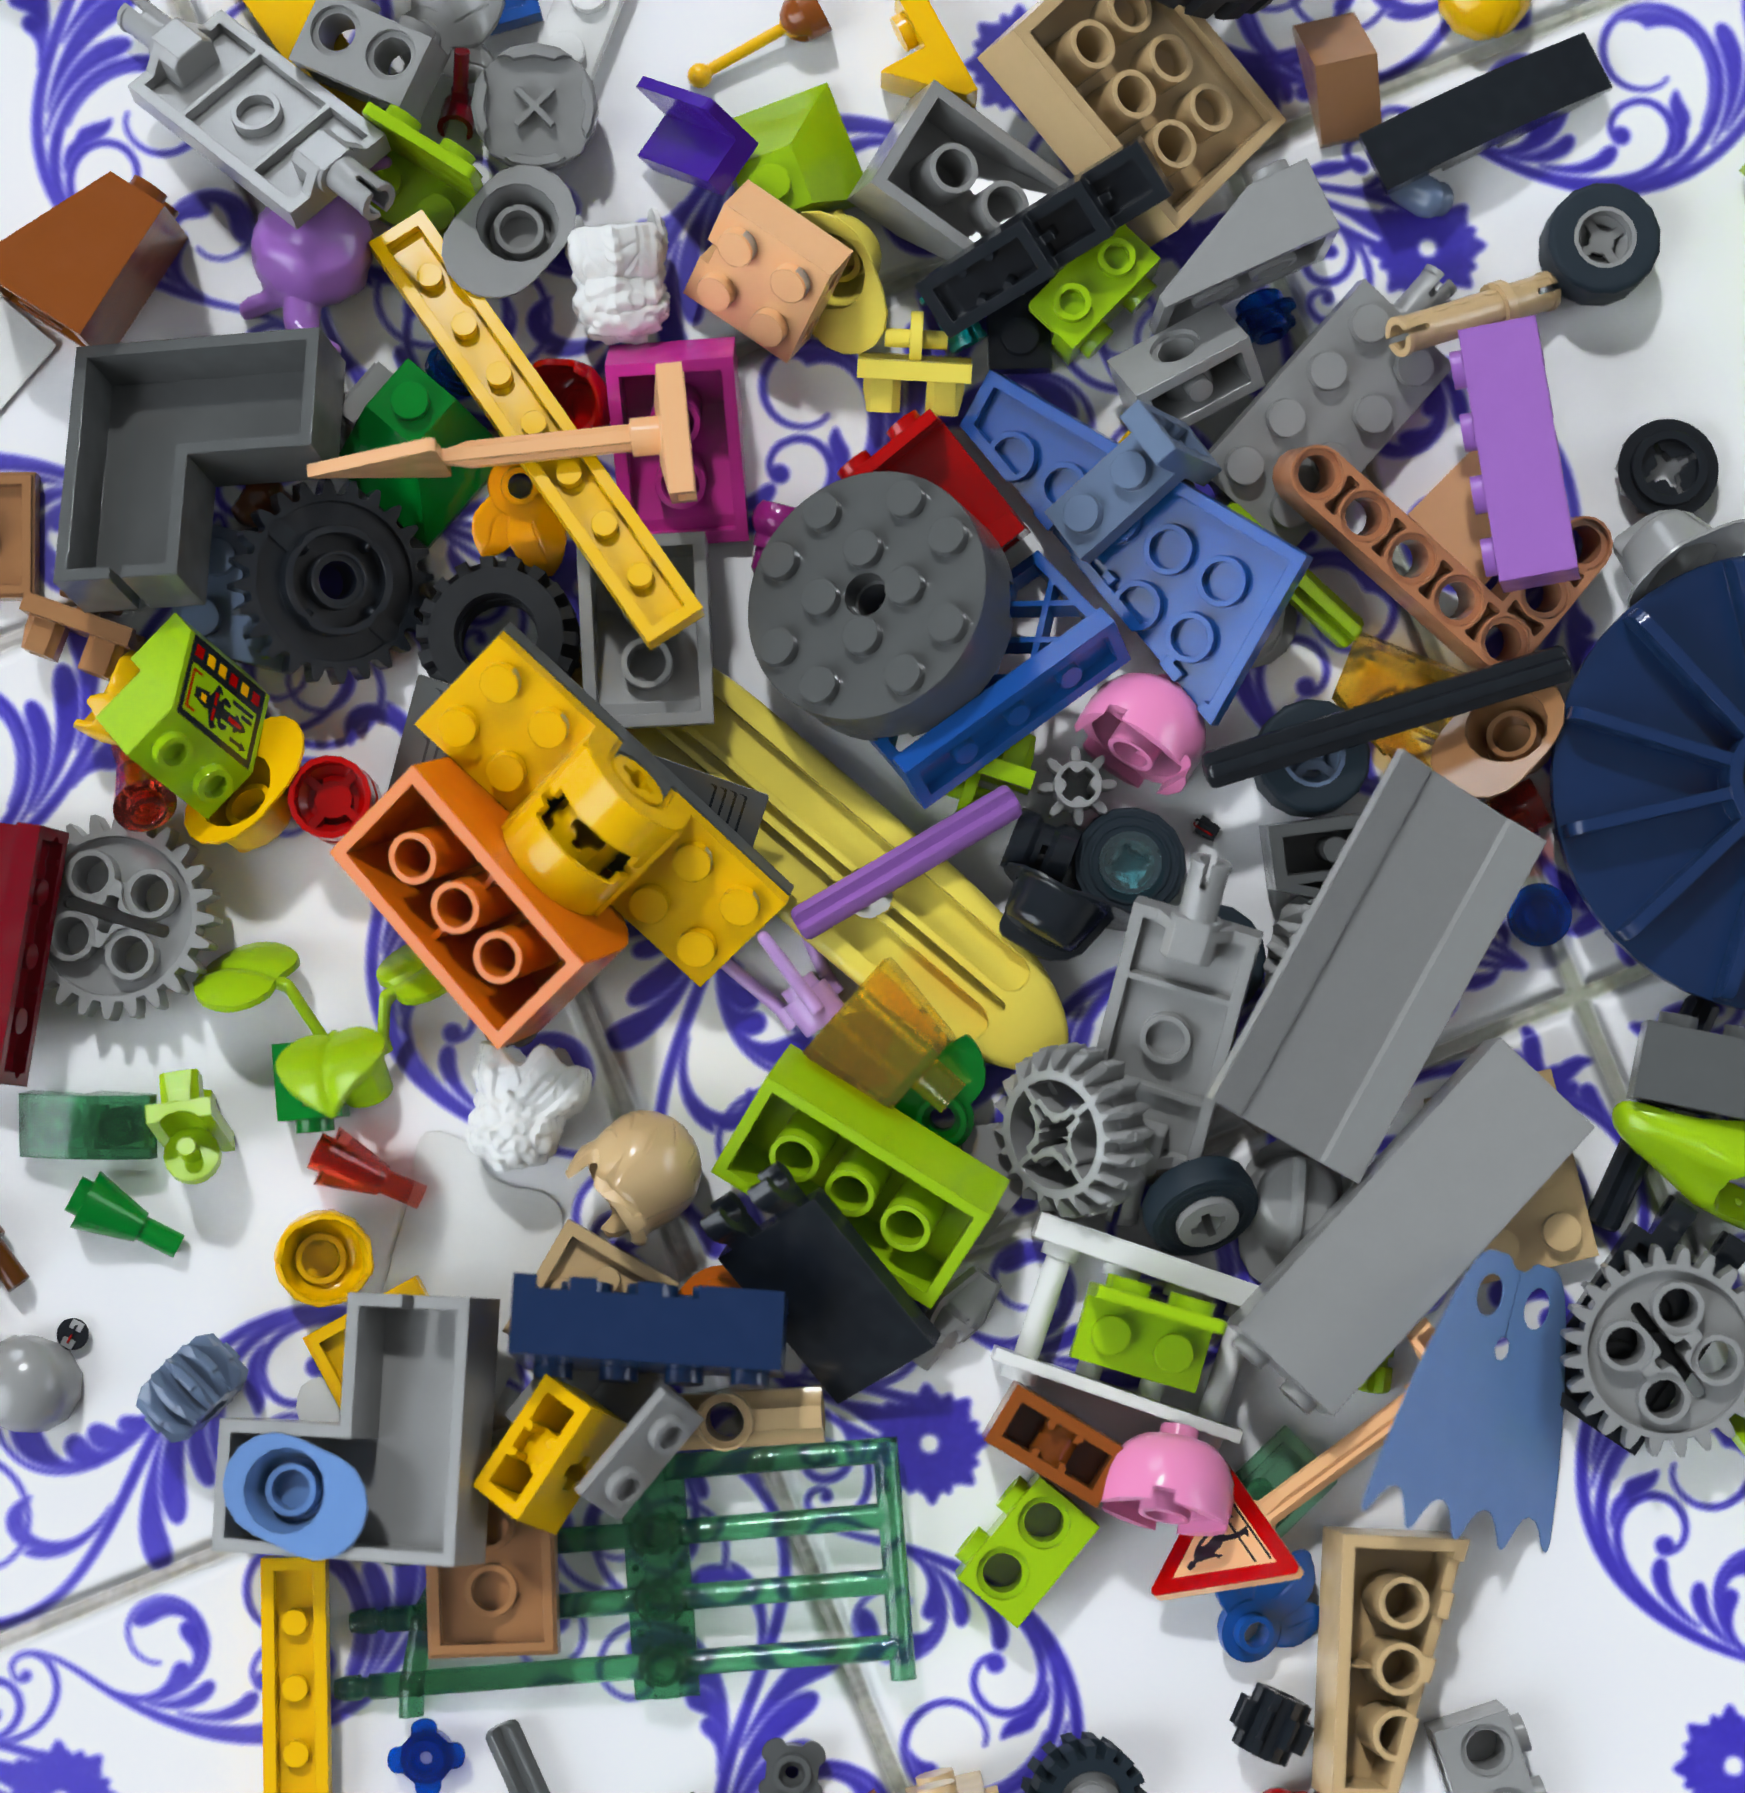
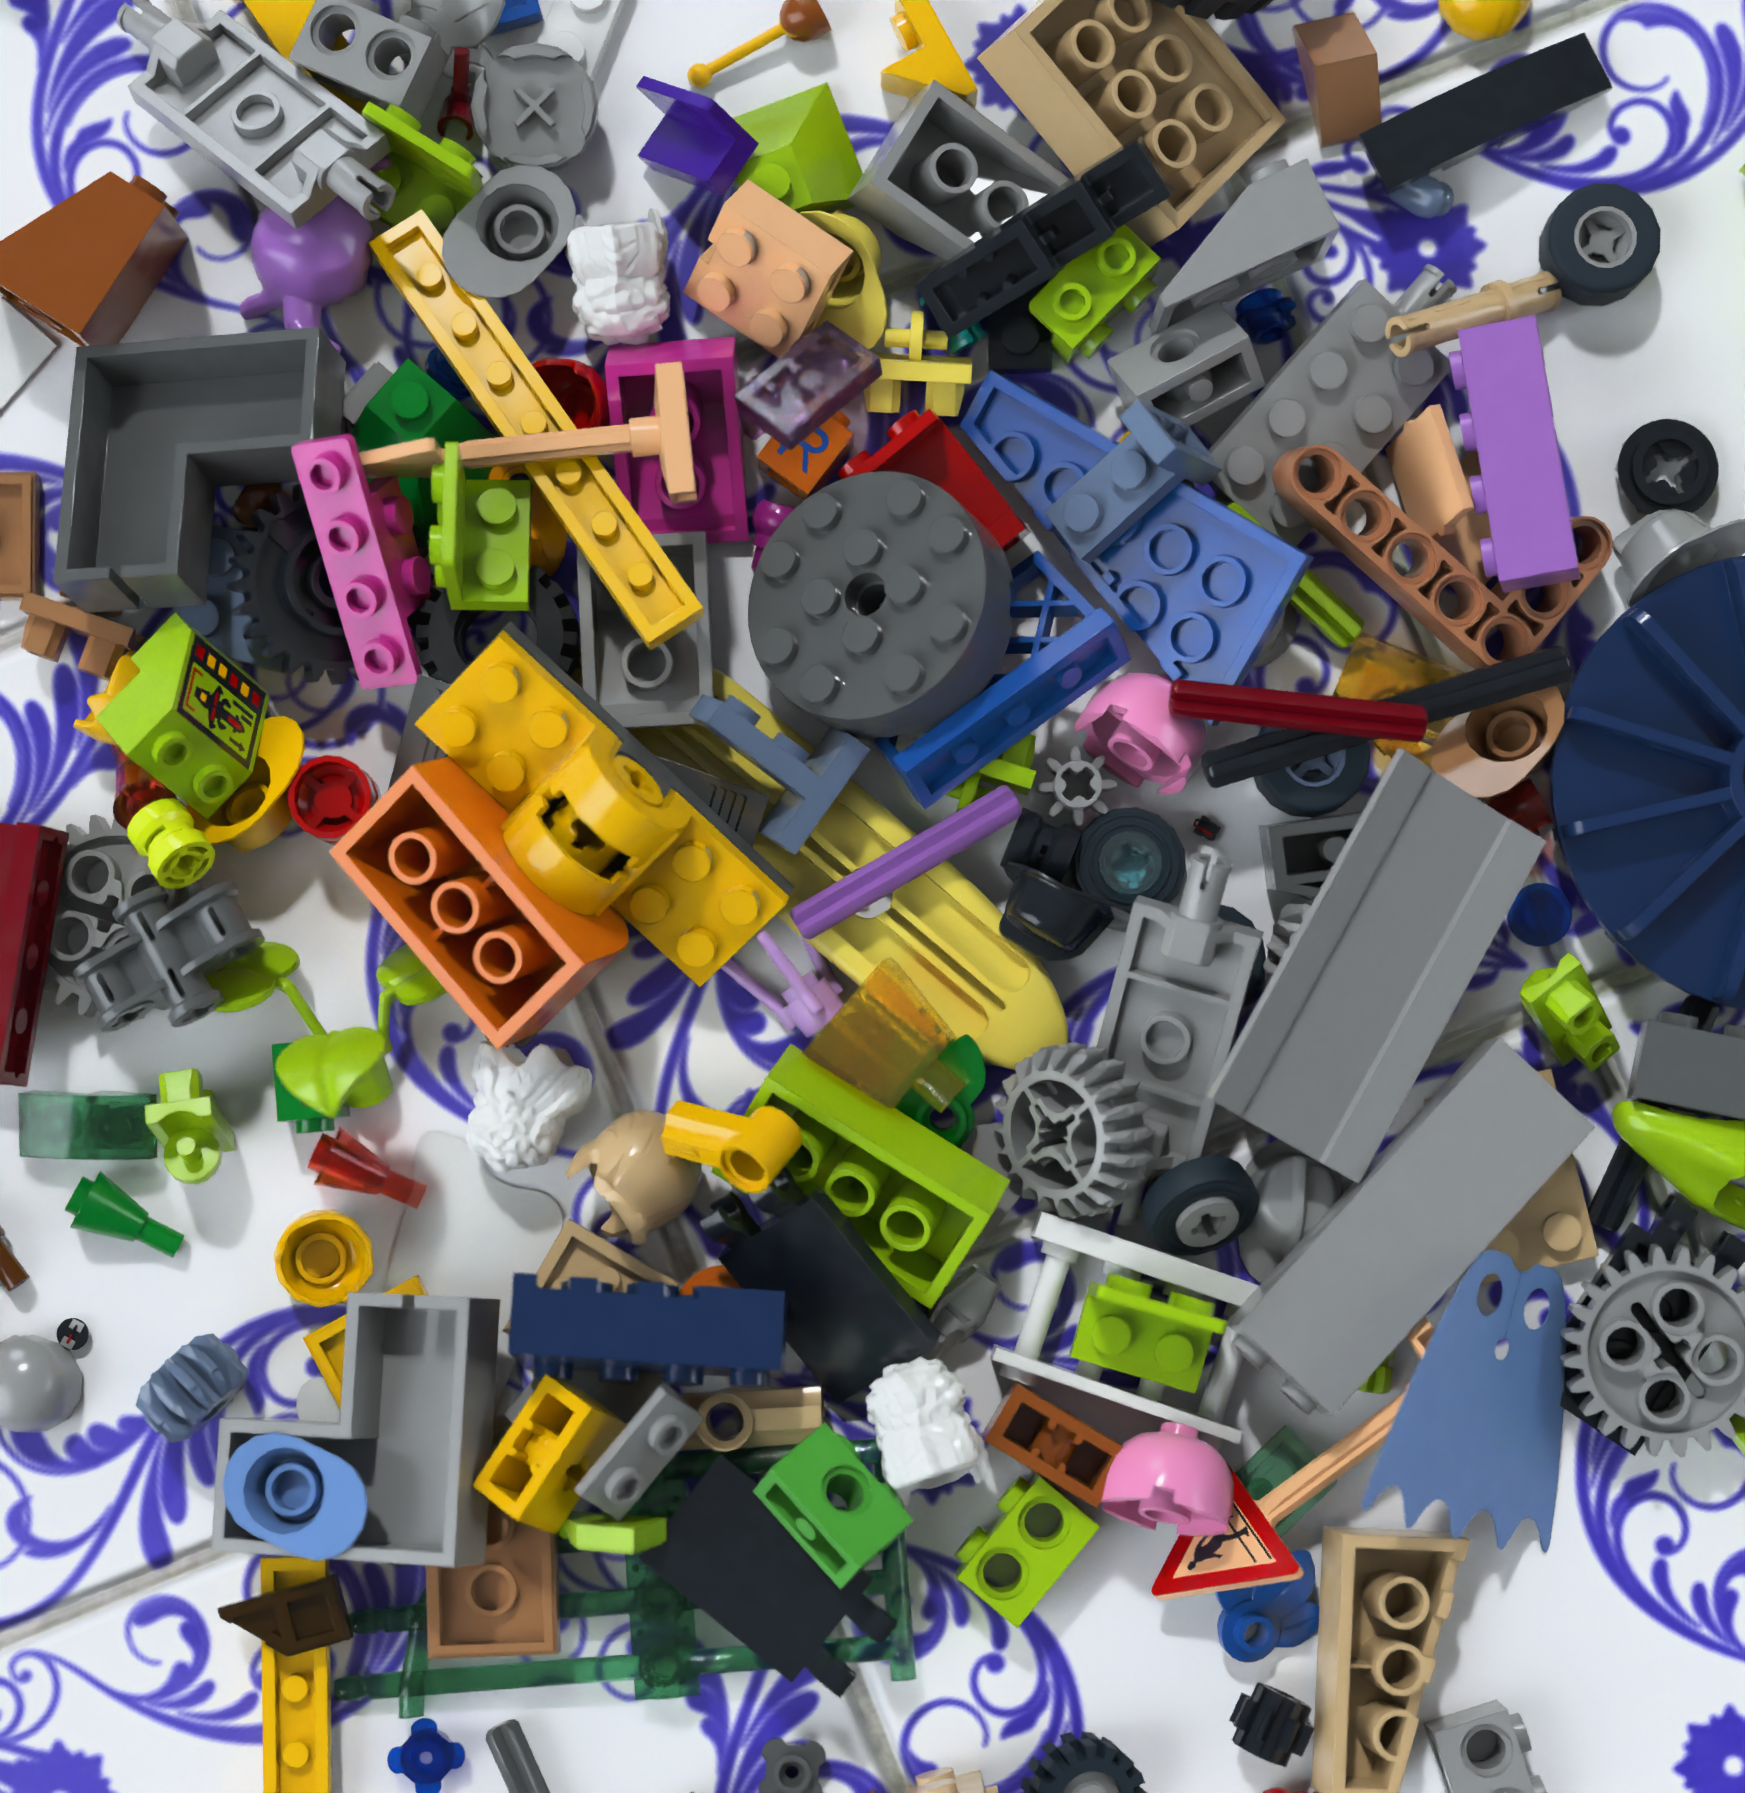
(168, 956): none -> dark grey axle
(173, 847): none -> neon yellow wheel
(294, 1616): none -> dark brown tile
(367, 557): none -> dark pink bracket
(480, 537): none -> lime bracket
(606, 1534): none -> lime tile
(744, 1148): none -> yellow piece
(759, 1580): none -> black tile
(806, 386): none -> clear purple bracket
(807, 785): none -> sand blue bracket
(812, 461): none -> orange brick
(834, 1538): none -> bright green brick
(924, 1428): none -> white hair
(1297, 711): none -> dark red axle
(1430, 473): none -> light nougat piece
(1569, 1014): none -> lime hips

